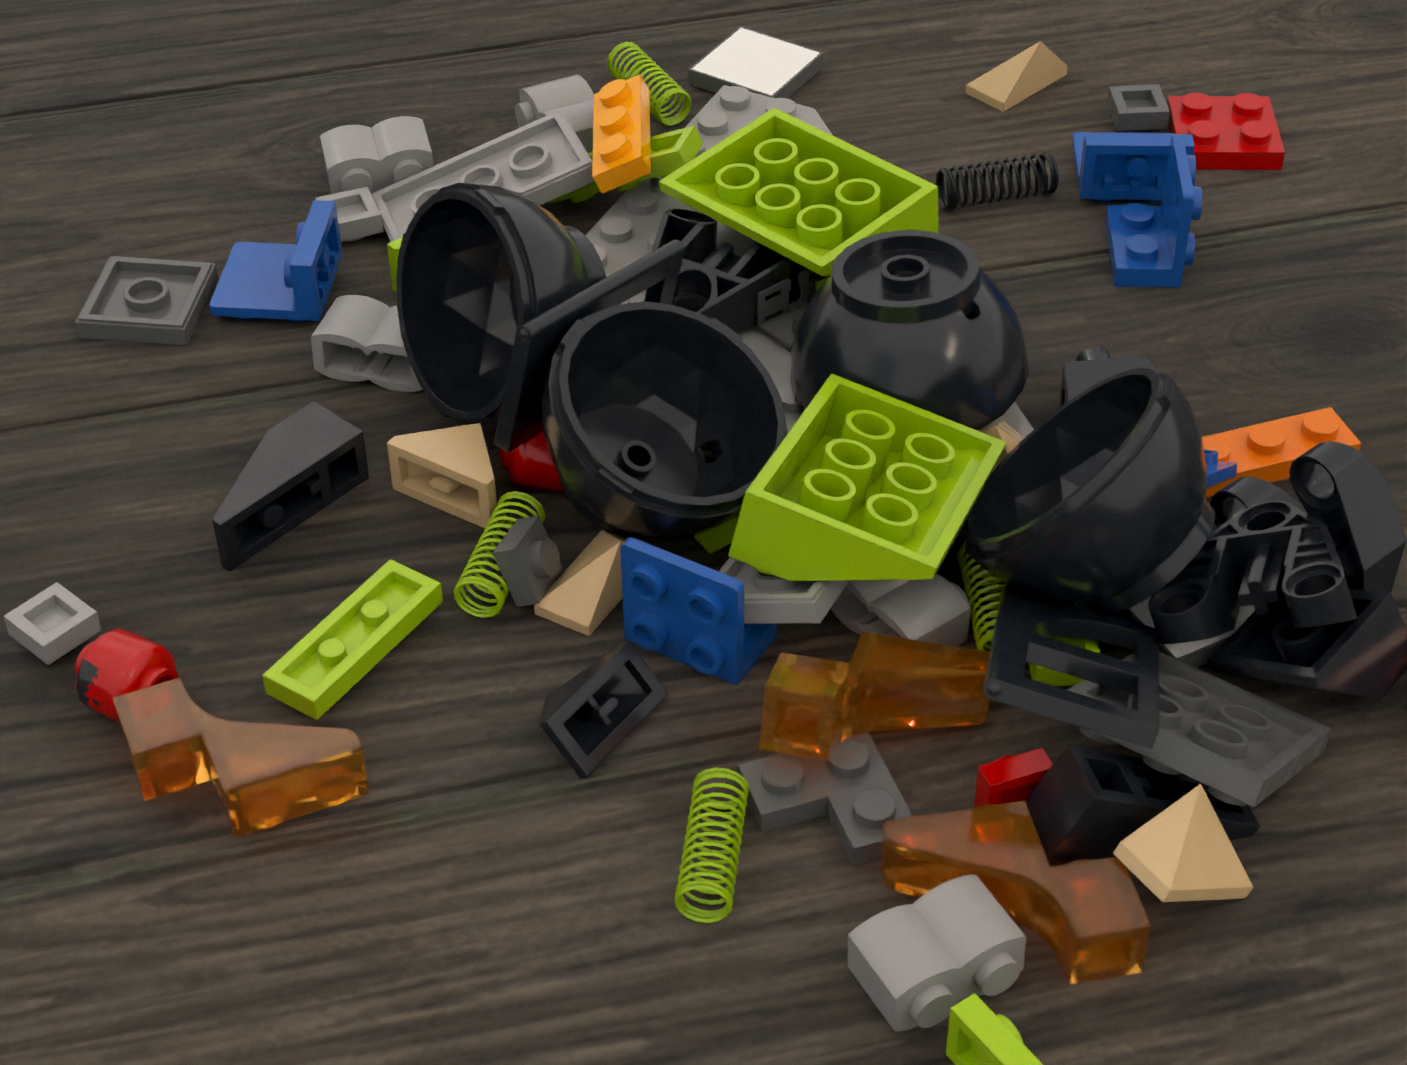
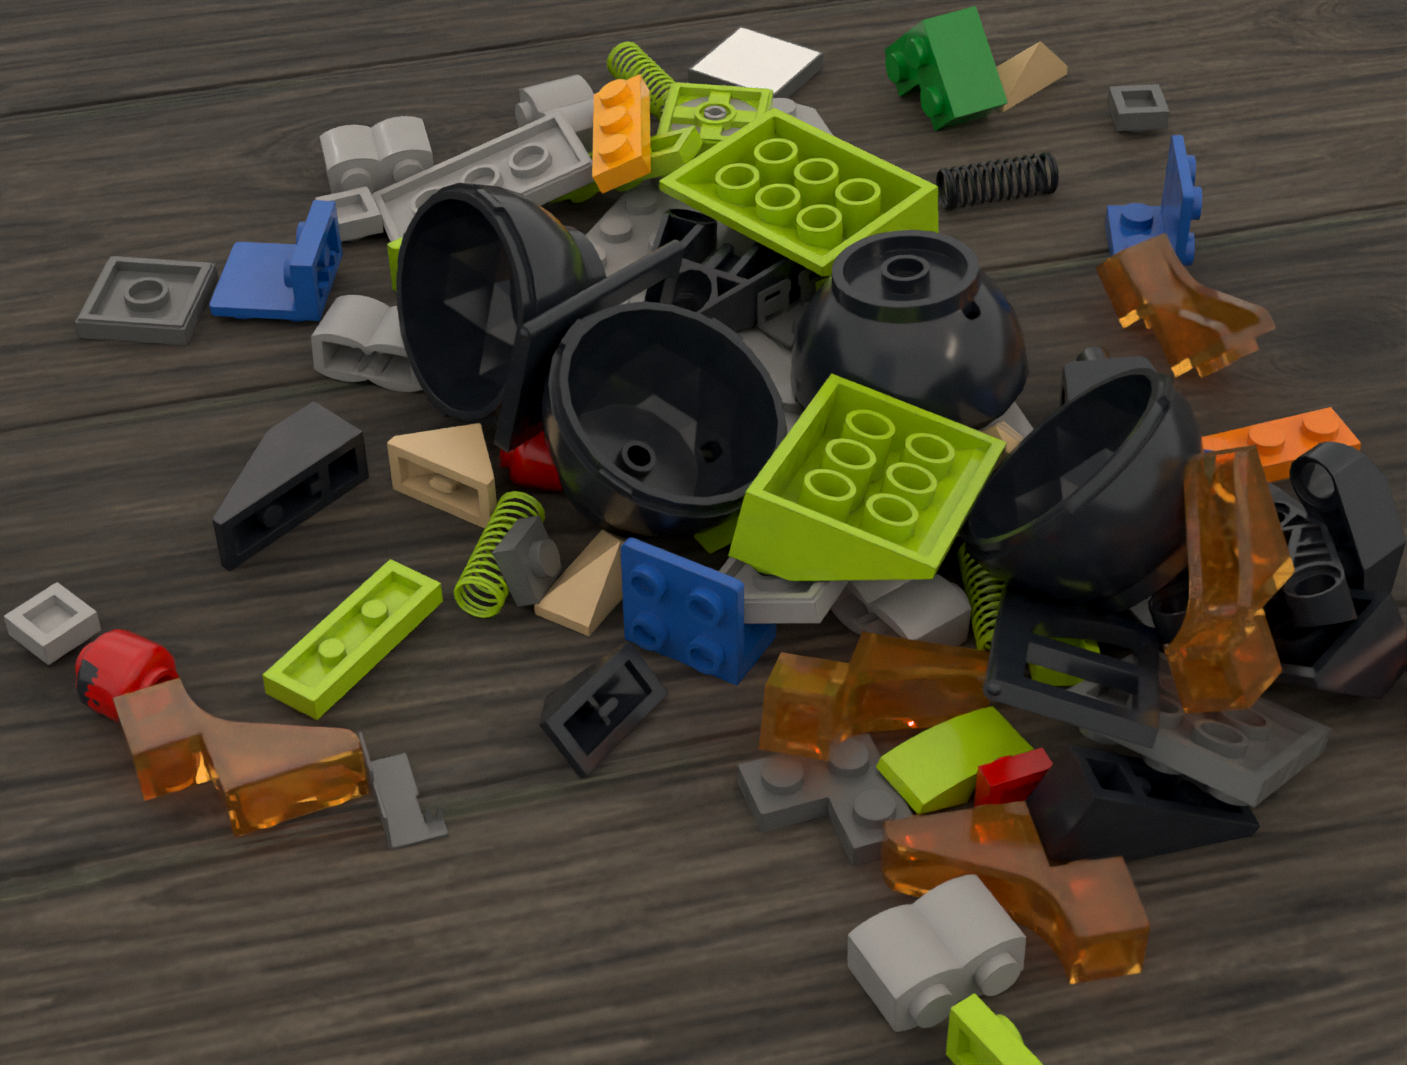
(397, 804): none -> dark grey piece
(707, 885): lime piece -> none
(713, 110): none -> lime piece
(942, 763): none -> lime slope
(950, 66): none -> green brick
(1123, 164): blue bracket -> none
(1185, 854): tan slope -> none
(1192, 322): none -> clear orange arch
(1228, 130): red plate -> none
(1235, 567): none -> clear orange arch

